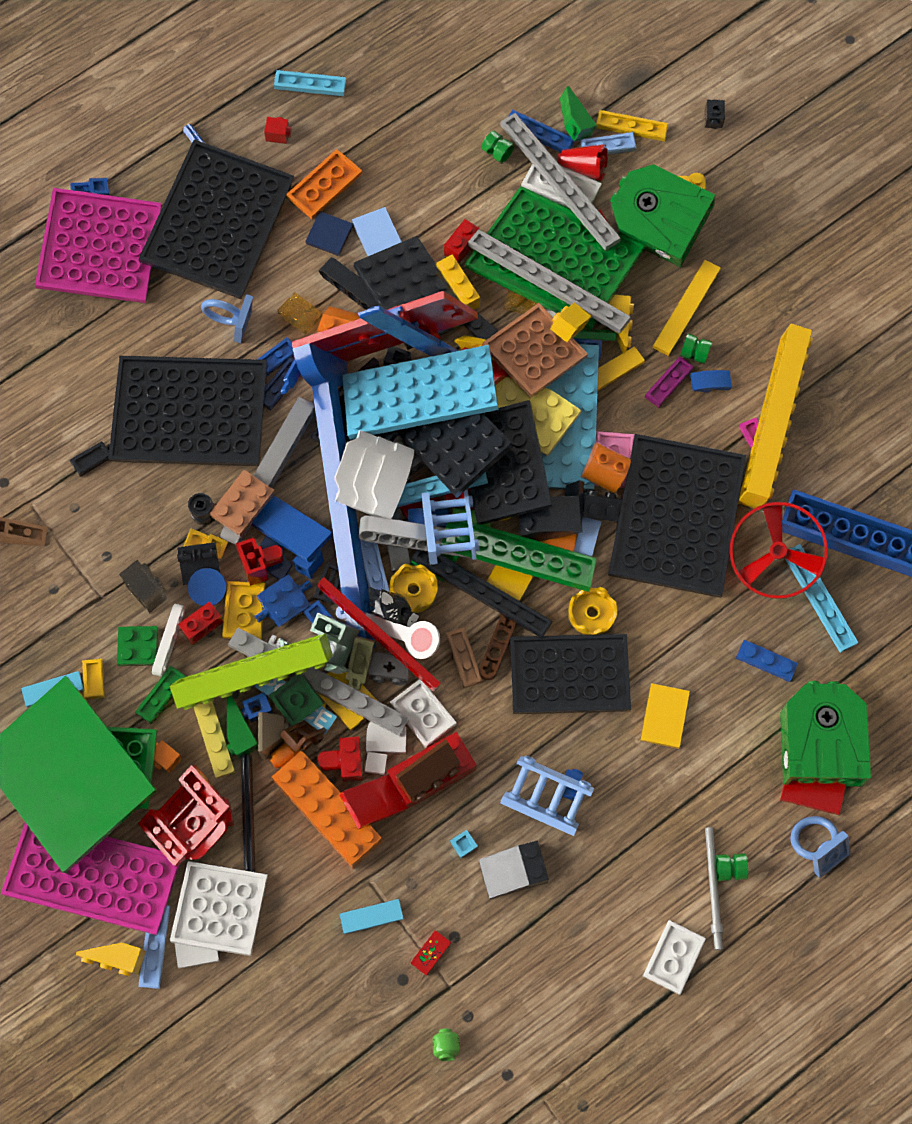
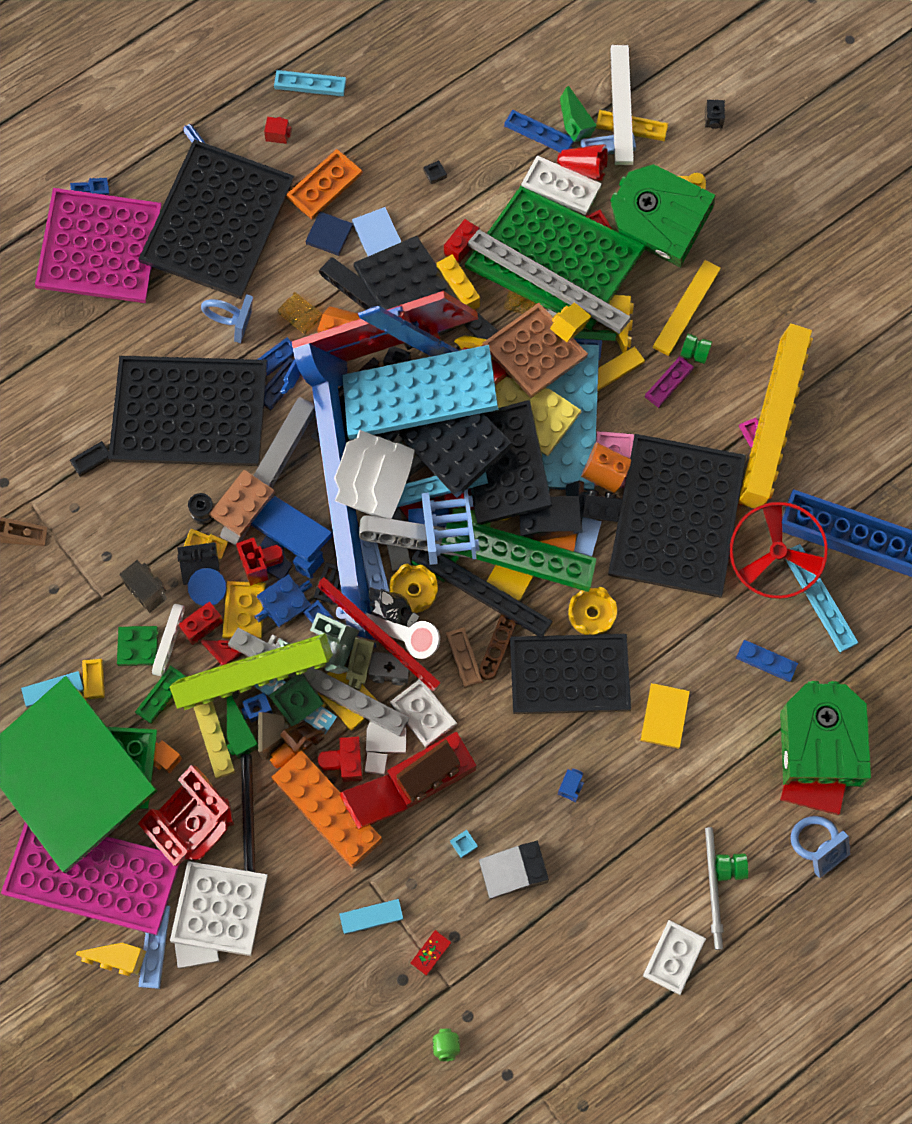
(221, 651): none -> red tile
(435, 172): none -> black plate
(497, 146): green wheel -> none
(532, 808): light blue fence -> none
(560, 182): light grey plate -> none
(621, 105): none -> white tile
(708, 380): blue slope -> none

